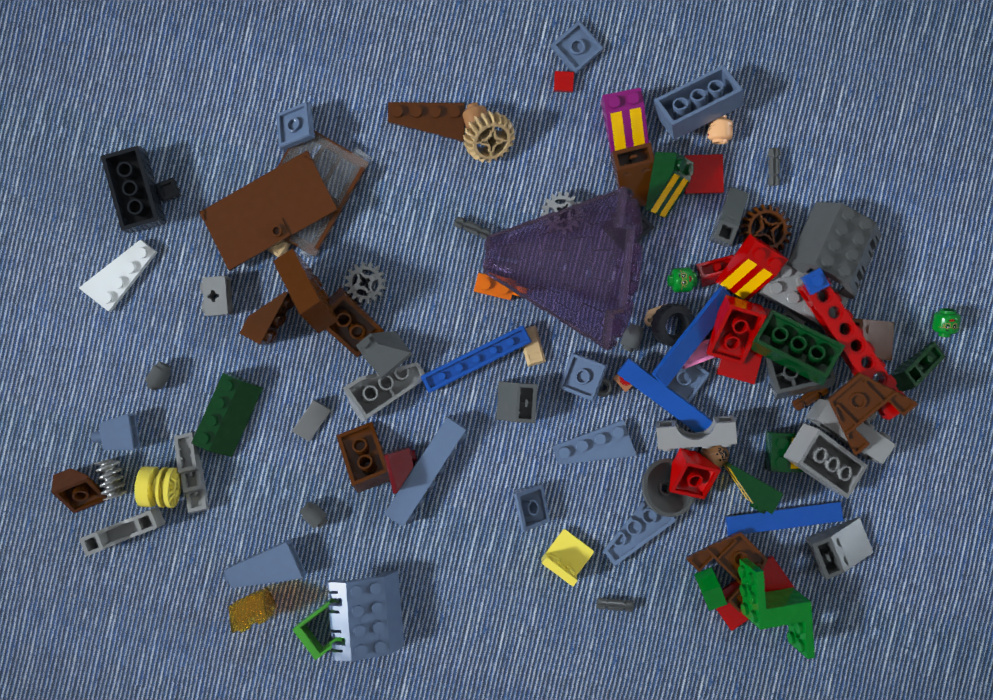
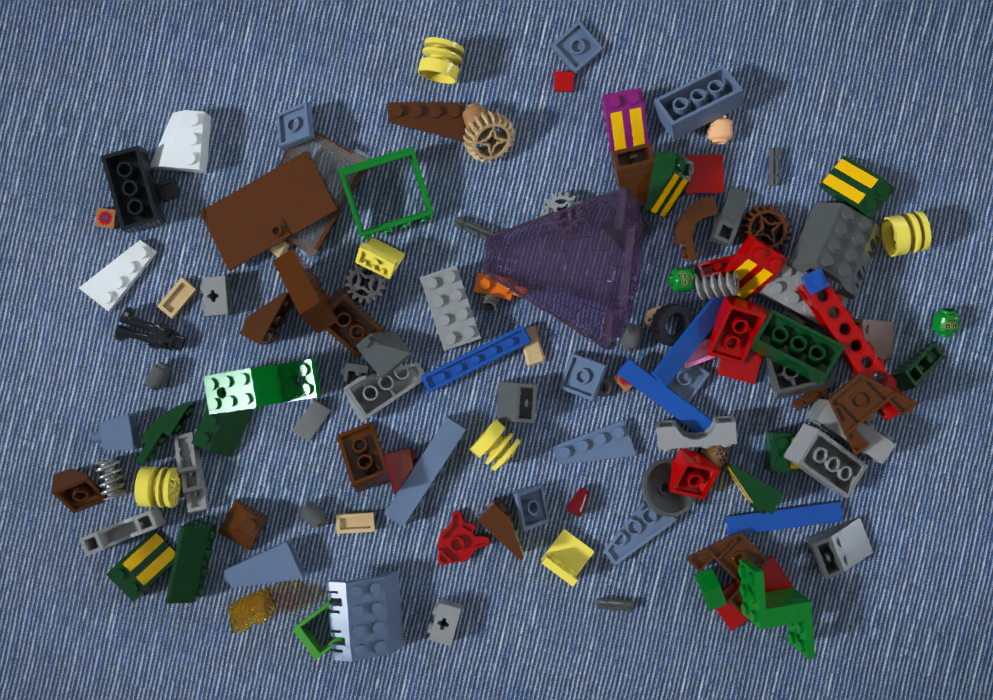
(106, 218): none -> nougat tile
(143, 565): none -> slope
(160, 335): none -> black piece
(167, 424): none -> dark green slope
(177, 298): none -> tan tile
(184, 143): none -> white wedge
(190, 562): none -> dark green slope
(243, 524): none -> reddish brown slope
(261, 386): none -> green bracket
(355, 522): none -> tan tile
(358, 369): none -> dark grey bracket
(378, 161): none -> green window
(379, 257): none -> light yellow bracket
(440, 60): none -> light yellow wheel
(444, 633): none -> light grey brick
(450, 308): none -> light grey brick
(458, 541): none -> red tile
(489, 303): none -> dark grey plate
(495, 445): none -> light yellow wheel
(498, 522): none -> reddish brown slope
(579, 502): none -> dark red cone
(685, 224): none -> reddish brown arch
(717, 287): none -> light grey piece
(857, 187): none -> dark green slope
(906, 233): none -> light yellow wheel

